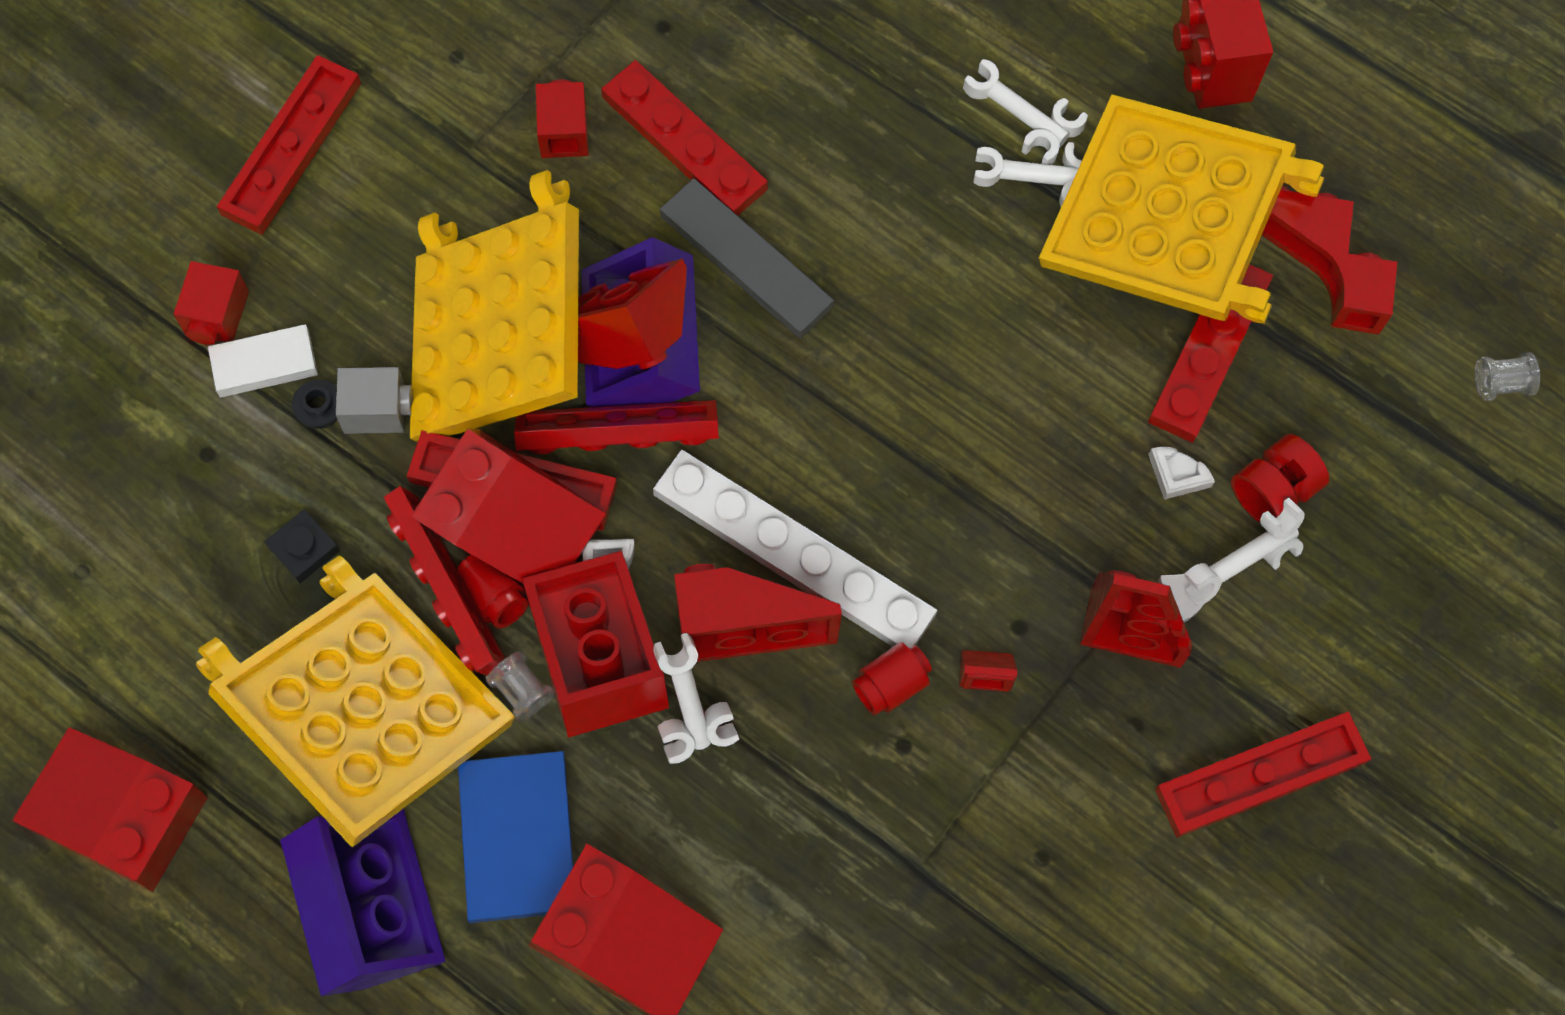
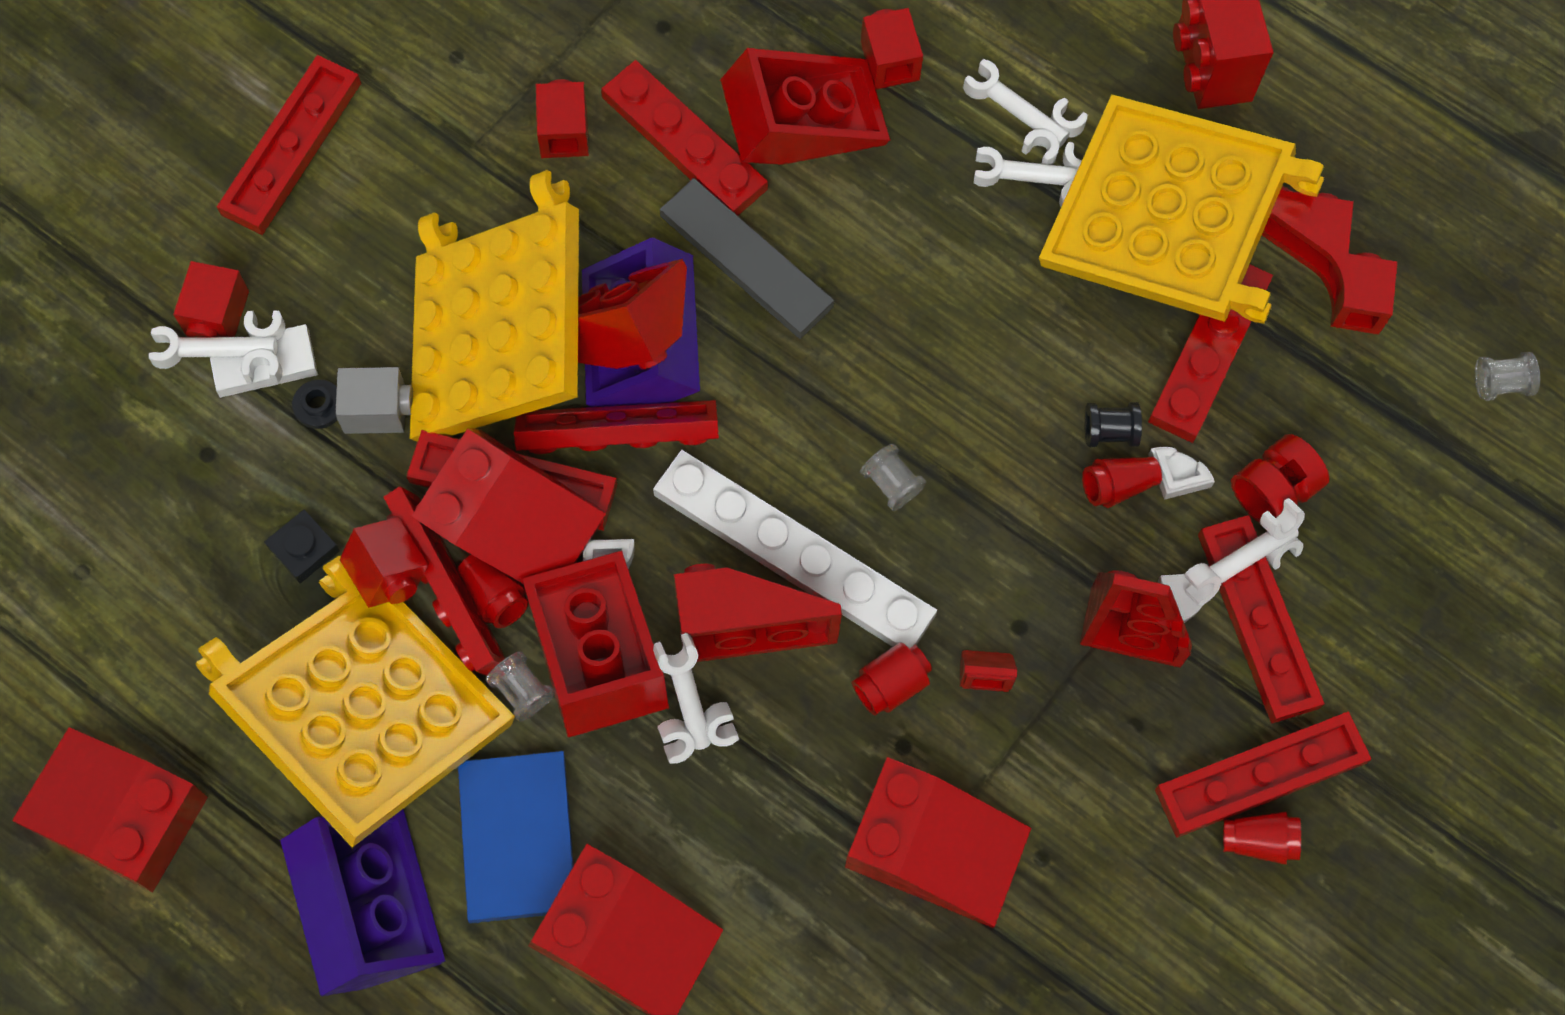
(257, 349): none -> white bar
(383, 562): none -> red brick
(801, 106): none -> red slope
(891, 47): none -> red brick
(893, 477): none -> clear bush
(937, 843): none -> red slope
(1113, 424): none -> black bush
(1119, 479): none -> red cone
(1263, 625): none -> red plate
(1264, 837): none -> red cone

